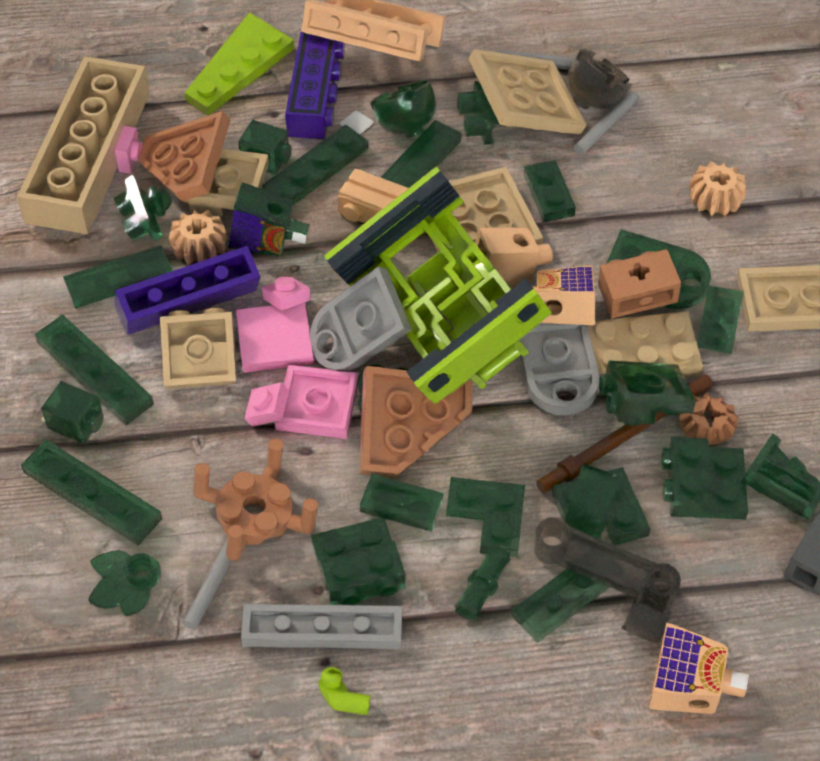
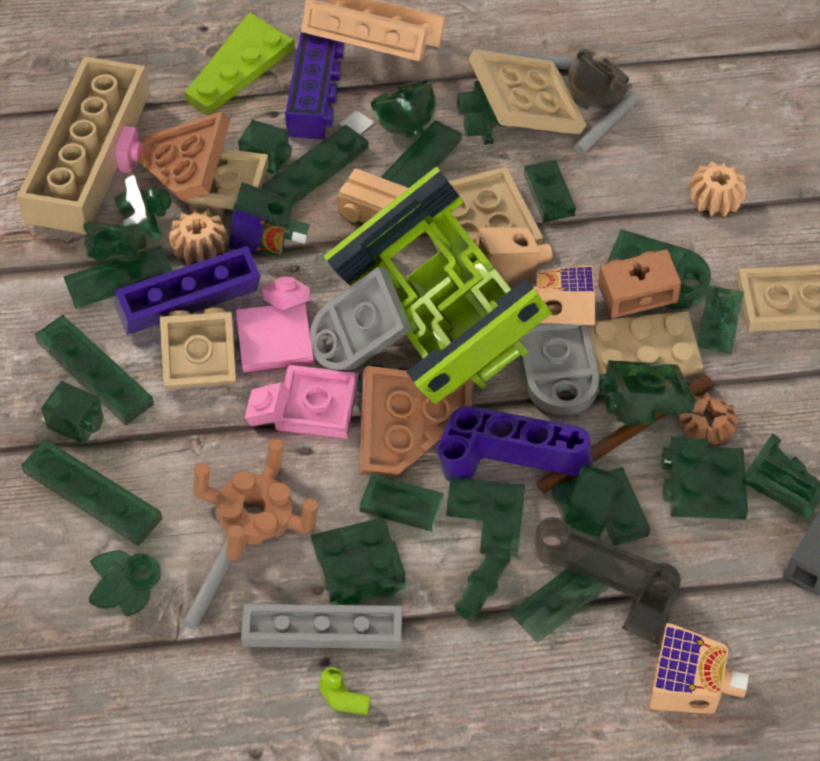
(114, 241): none -> clear green hips
(512, 439): none -> dark purple beam

